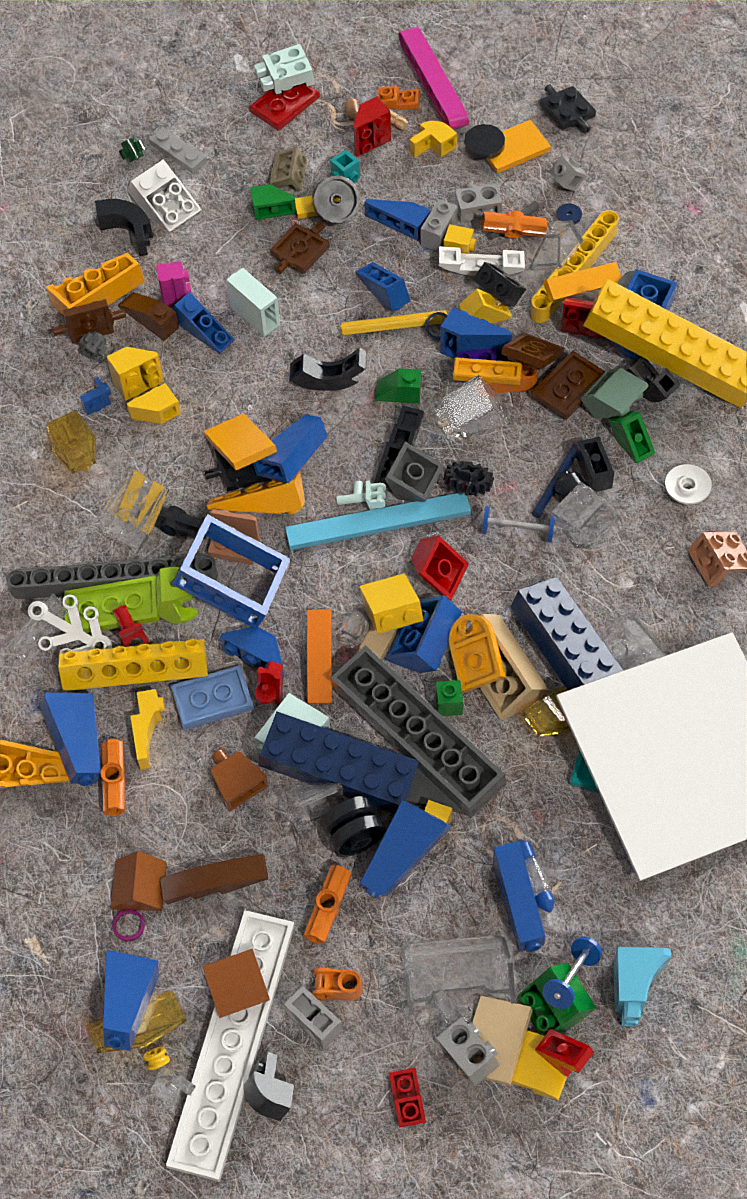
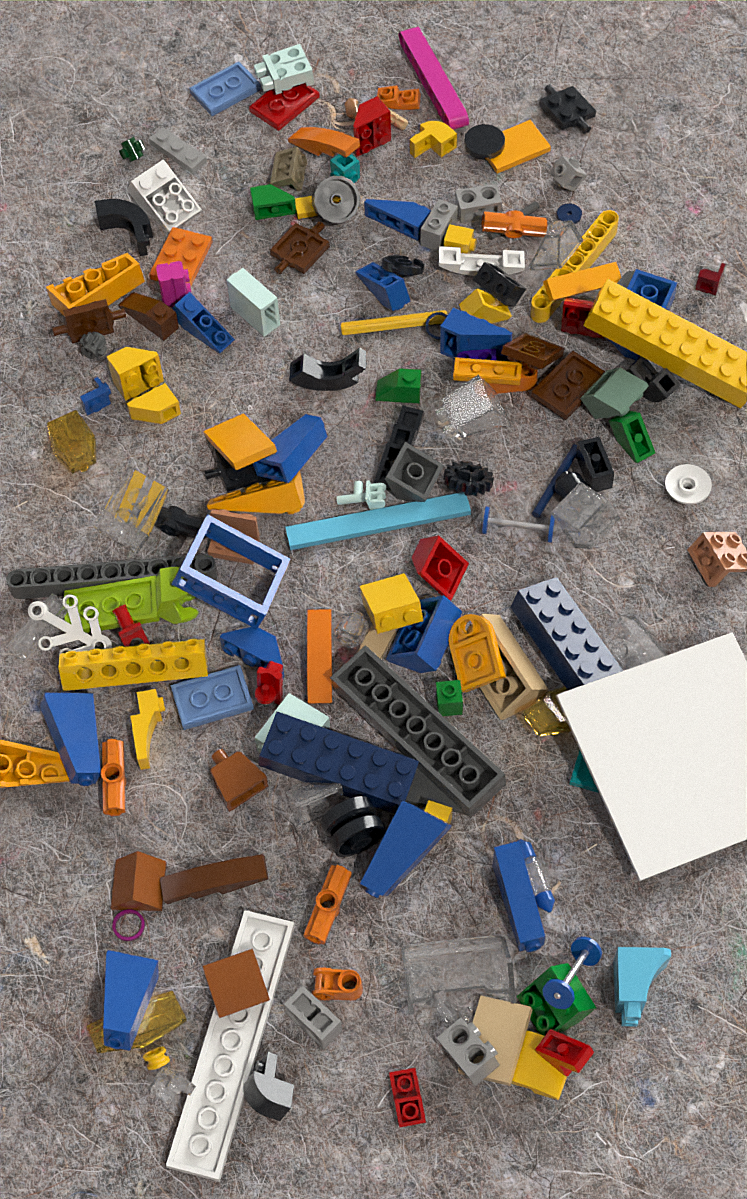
(184, 247): none -> orange plate
(225, 88): none -> medium blue tile
(324, 141): none -> orange slope
(401, 265): none -> black tile
(709, 281): none -> dark red panel

